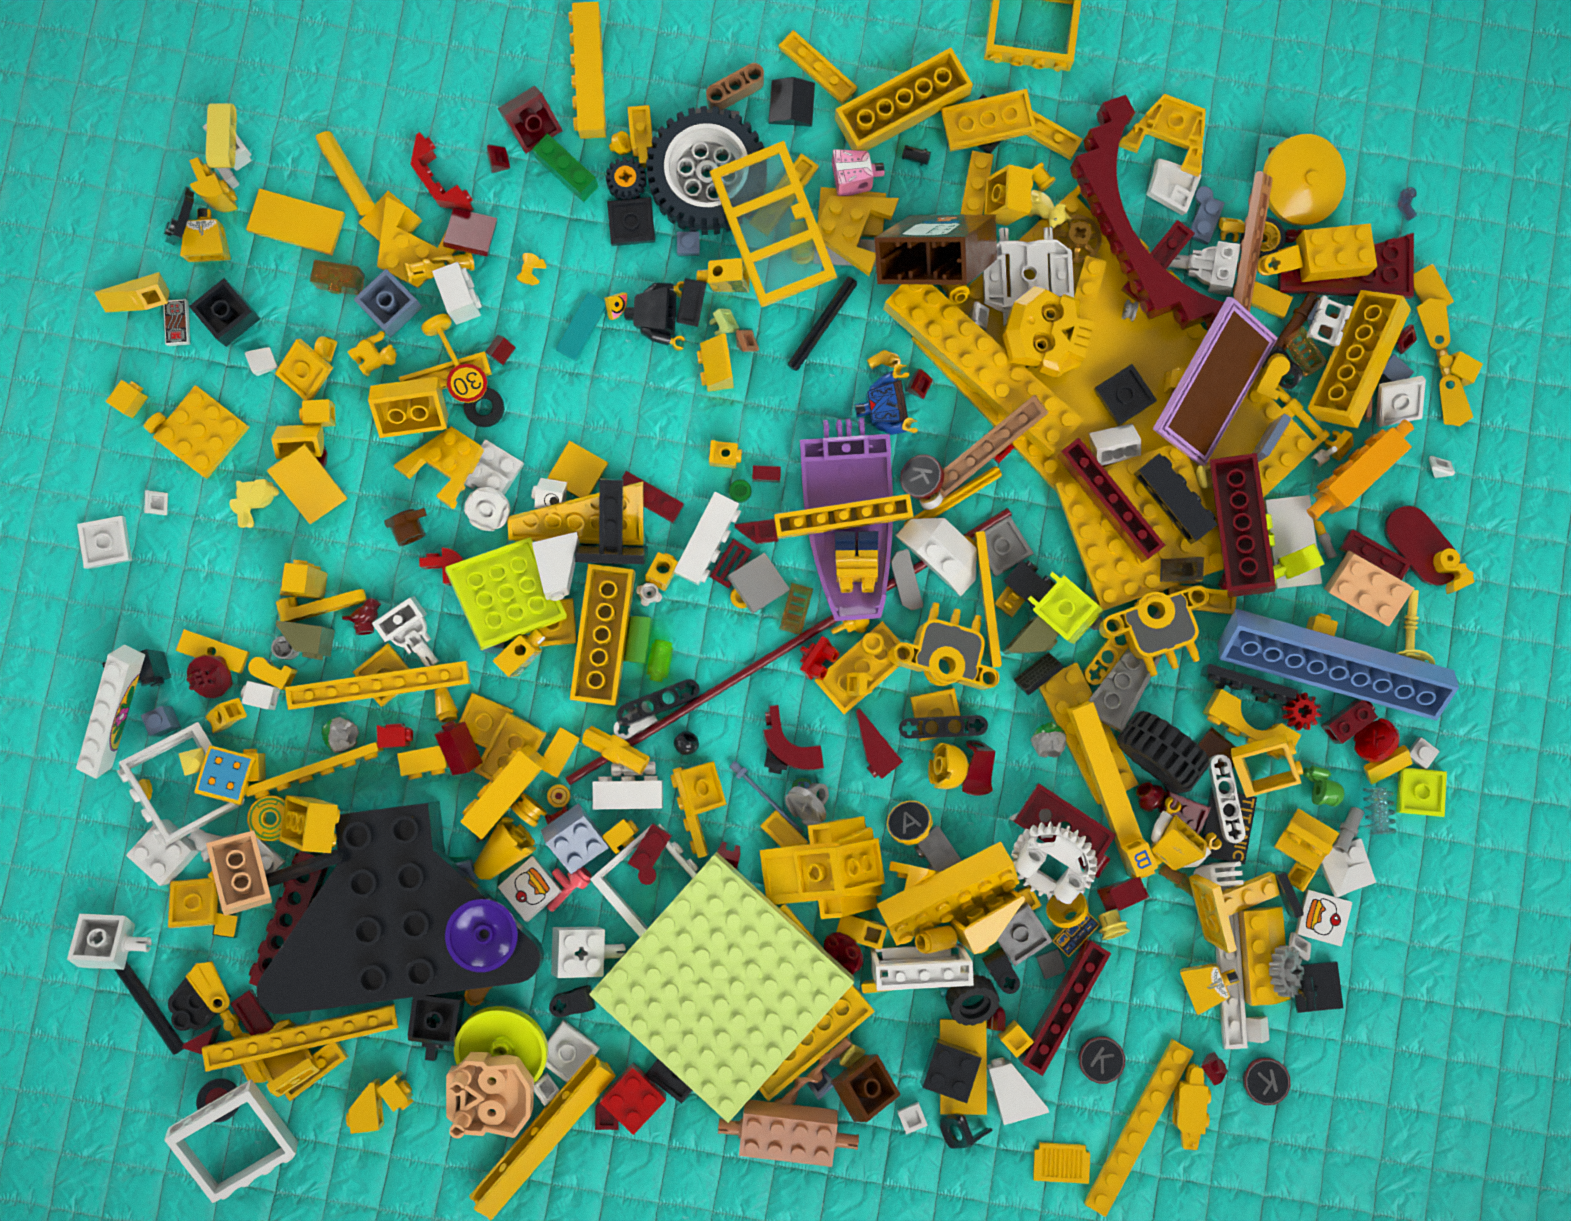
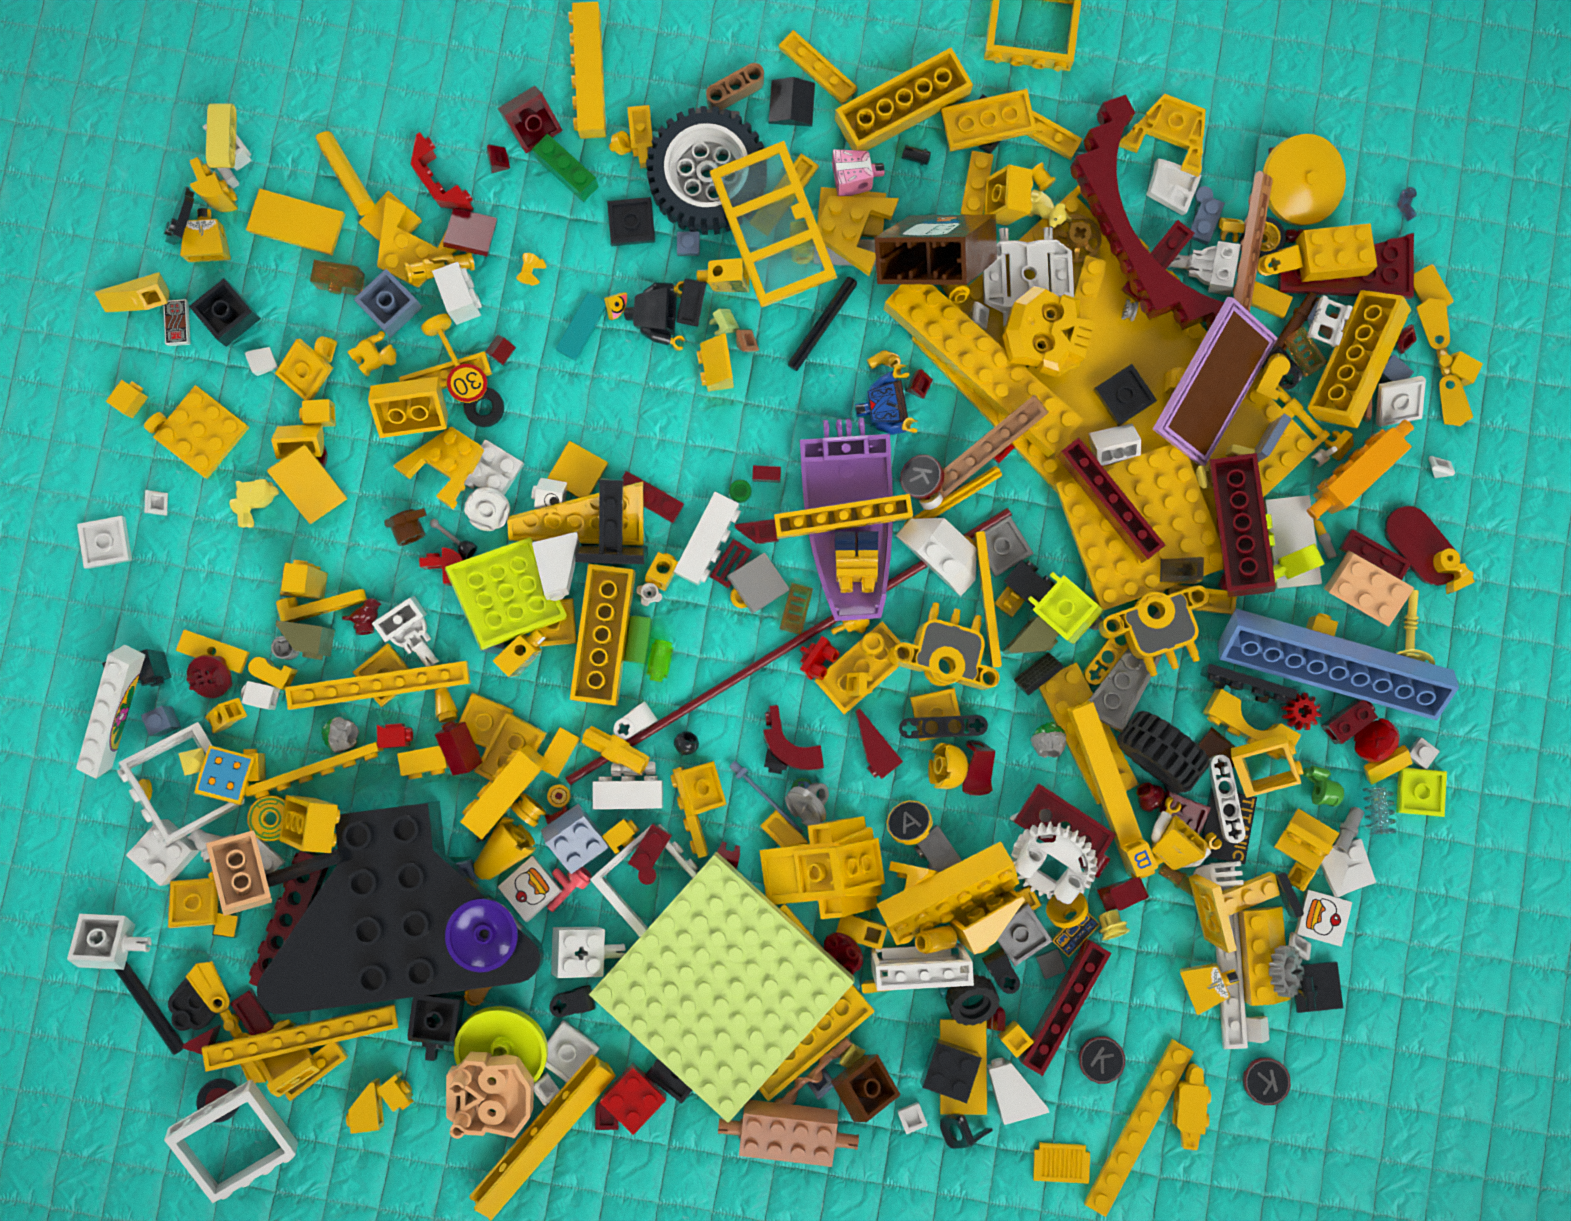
(465, 548): none -> hinge
(627, 187): black wheel -> none
(657, 701): black beam -> none
(716, 458): yellow brick -> none
(906, 580): light grey piece -> none
(1175, 498): black brick -> none
(1214, 1068): dark red plate -> none
(1235, 450): none -> light yellow tile

